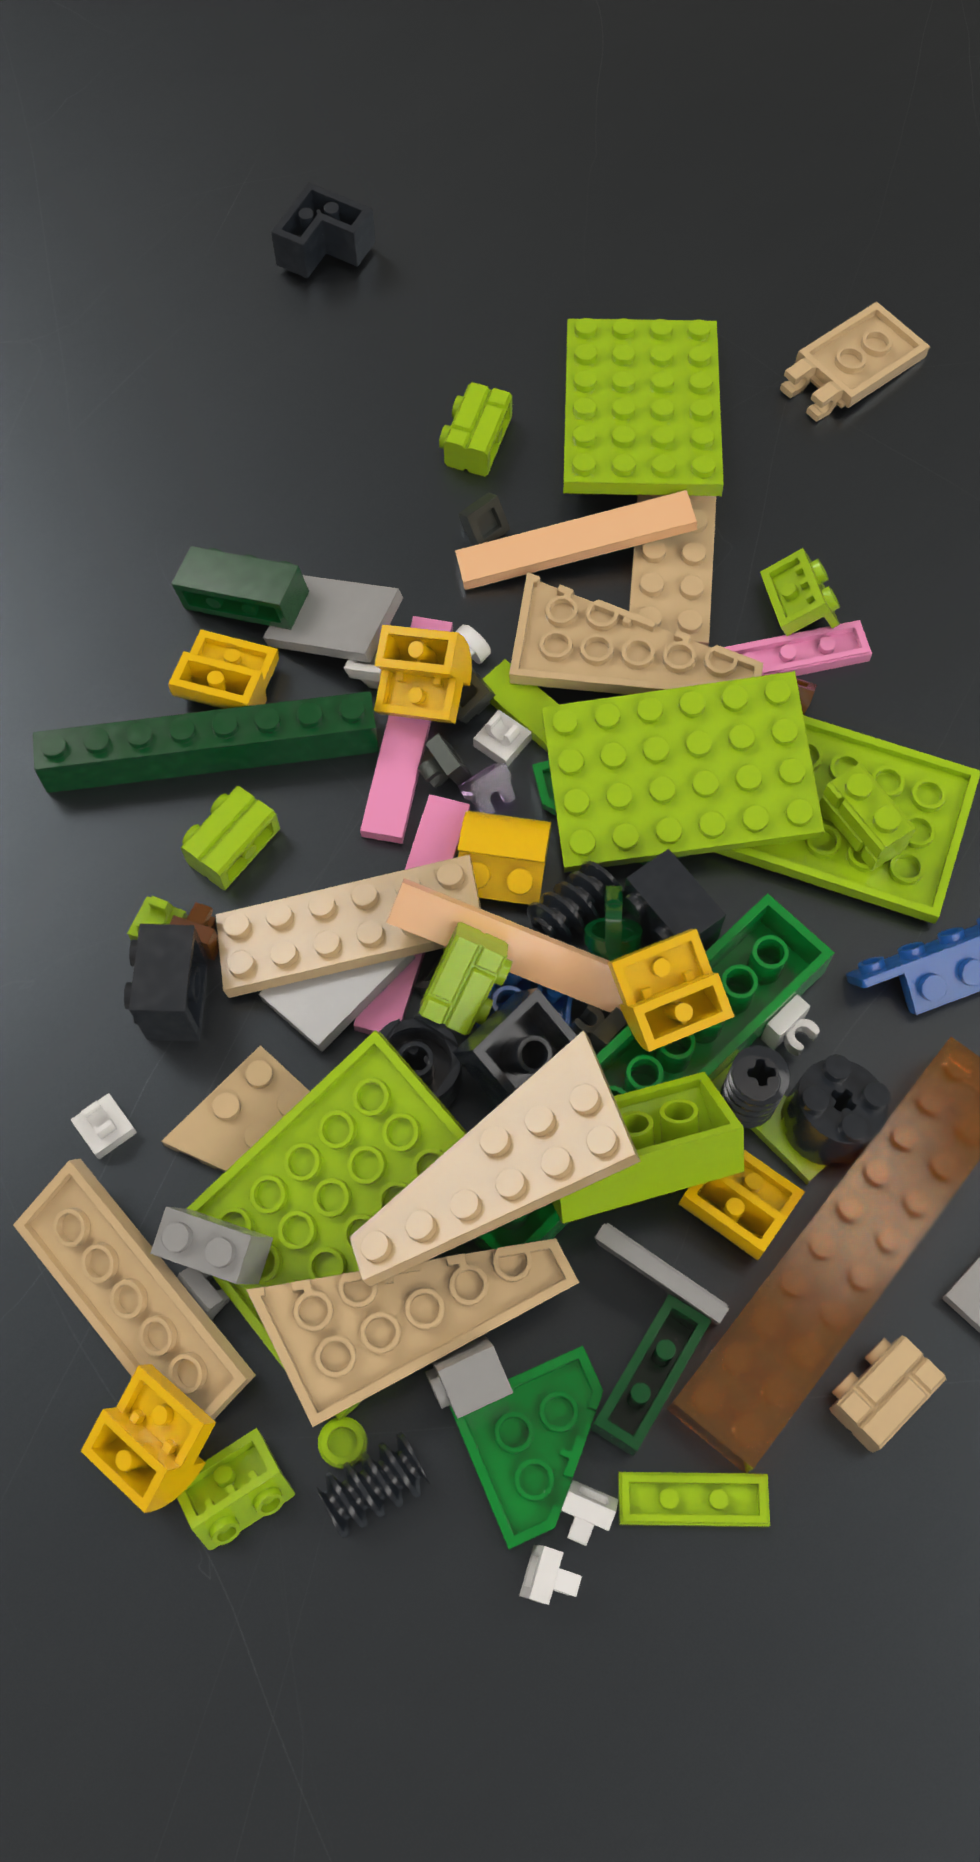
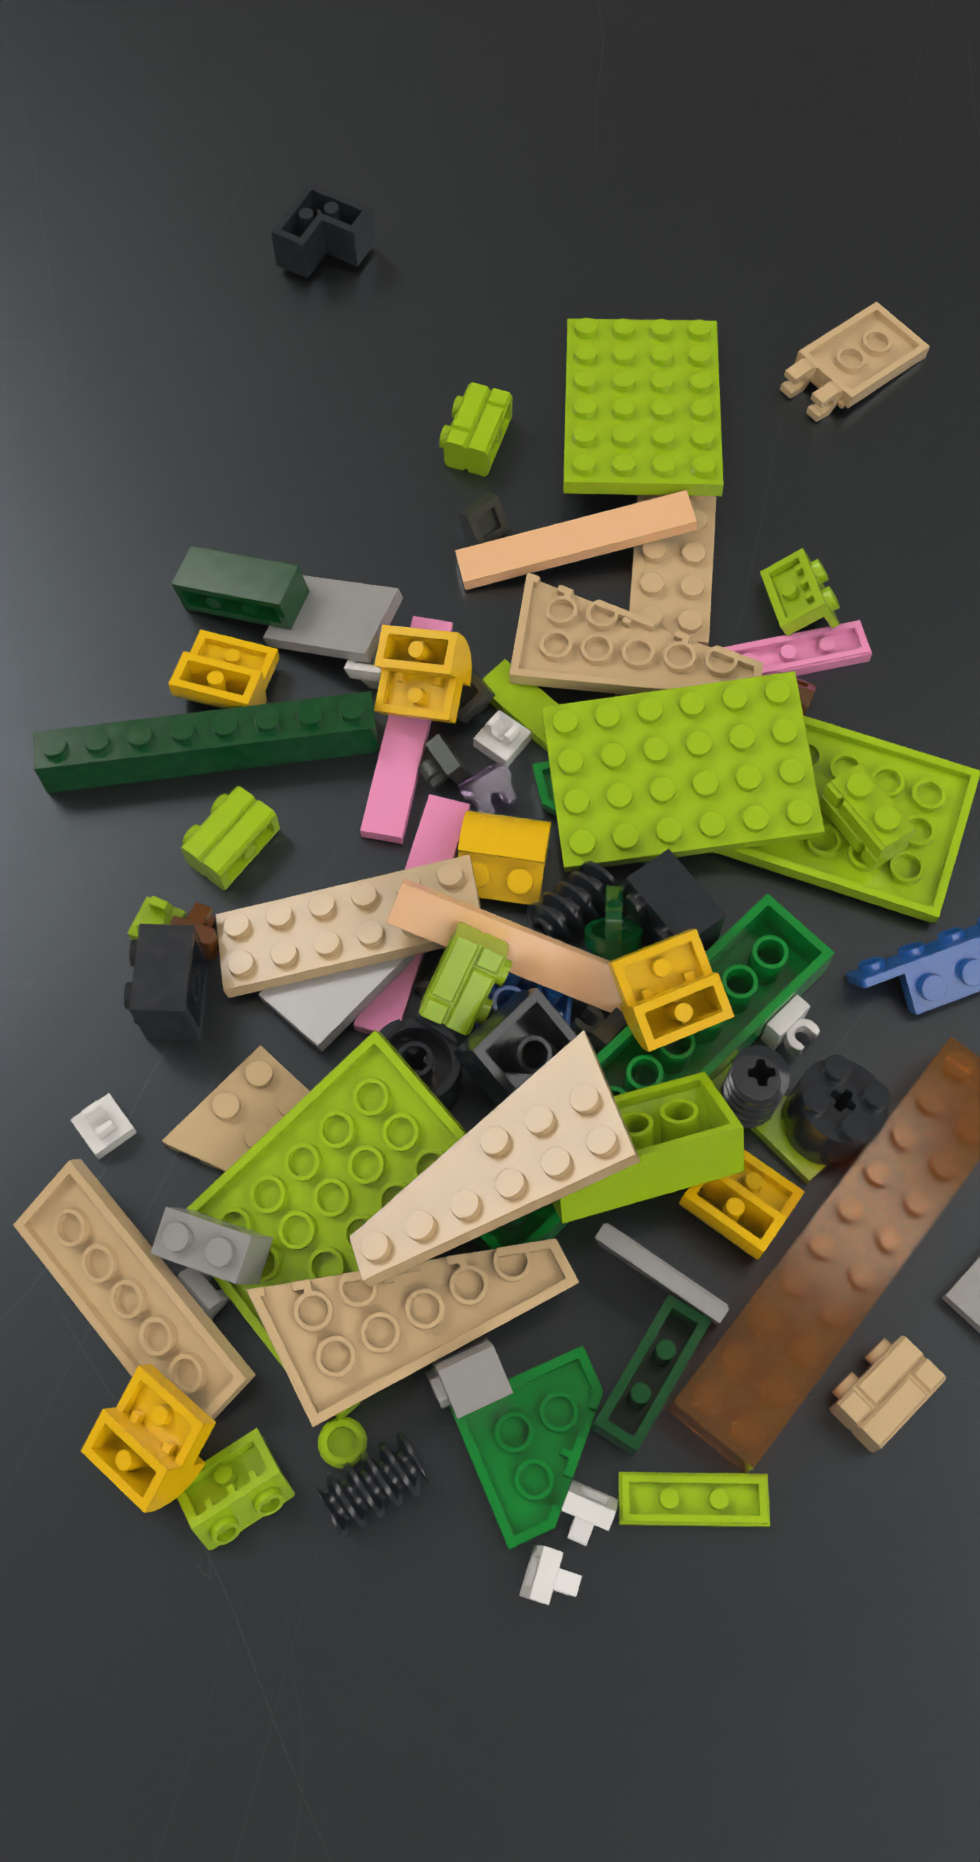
(478, 646): white tile -> none

